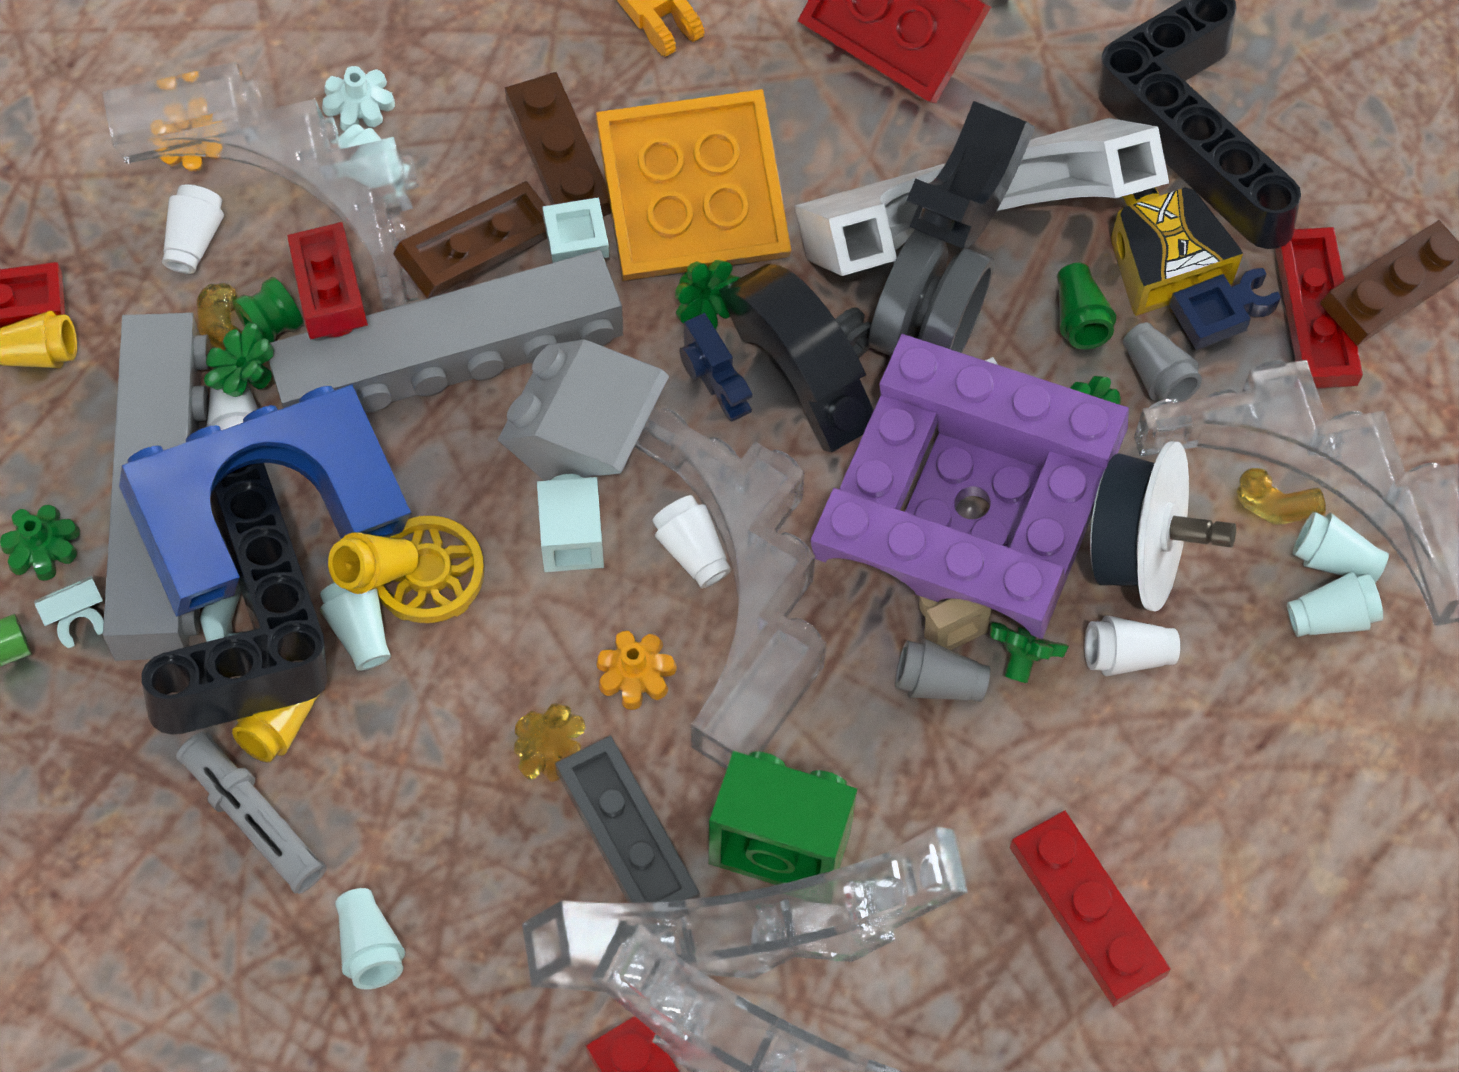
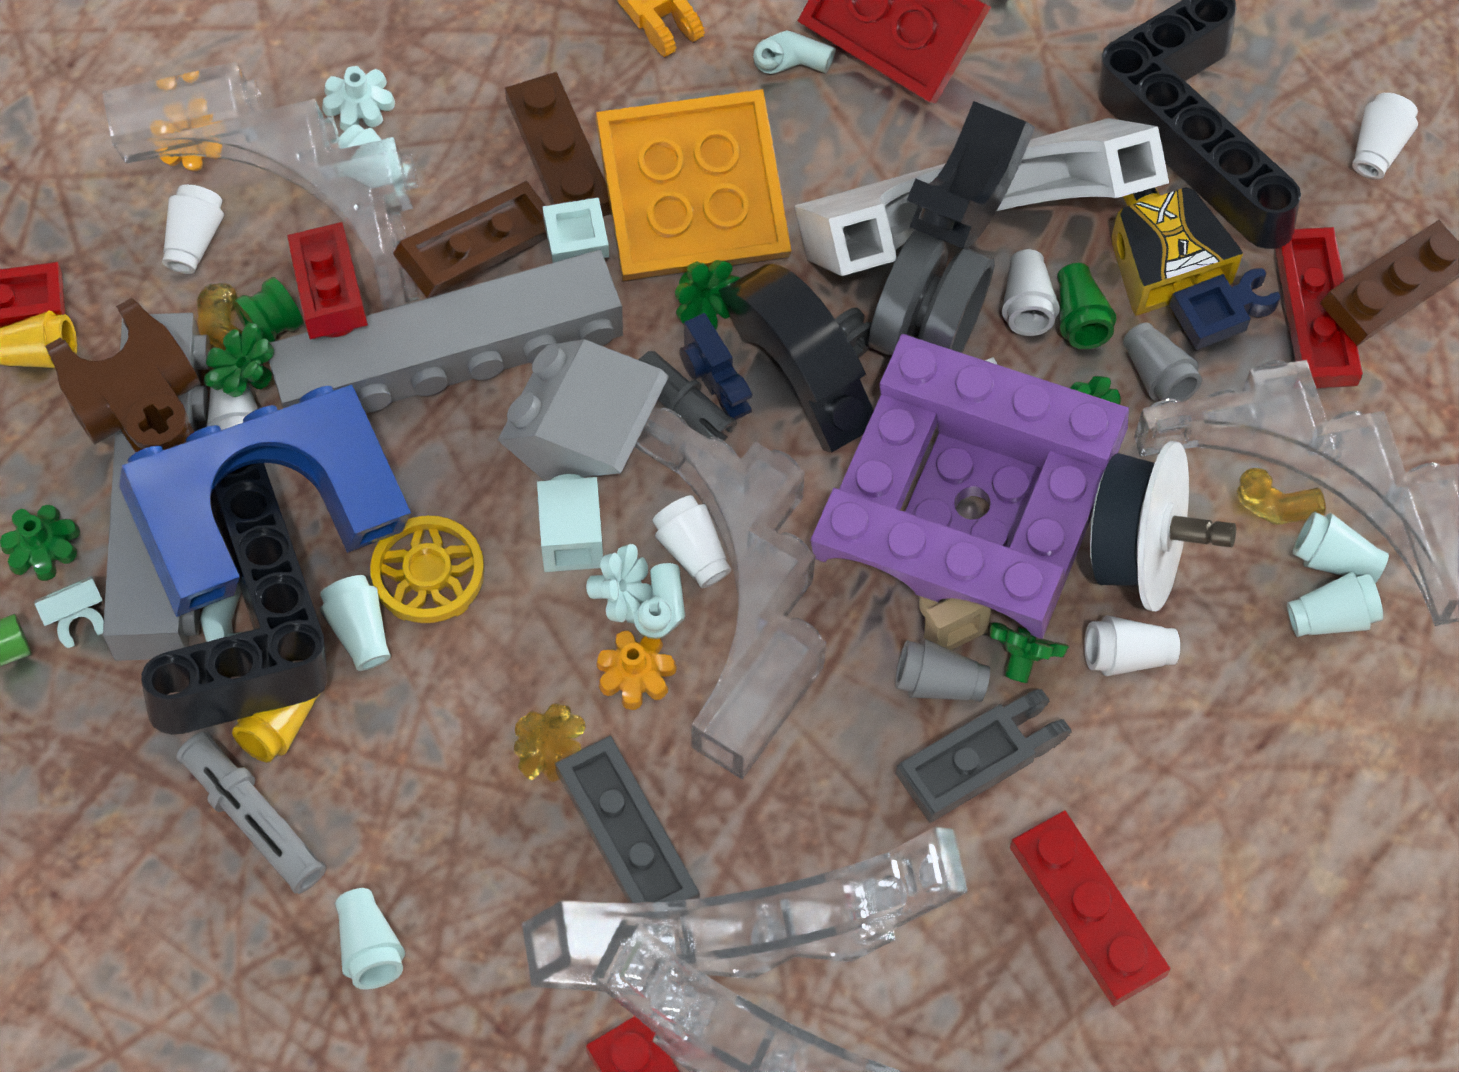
(133, 388): none -> reddish brown piece
(369, 561): yellow cone -> none
(621, 583): none -> light aqua plant
(666, 608): none -> light aqua arm
(690, 402): none -> dark grey axle
(779, 820): green brick -> none
(792, 49): none -> light aqua arm
(978, 756): none -> dark grey hinge
(1029, 295): none -> white cone
(1383, 133): none -> white cone

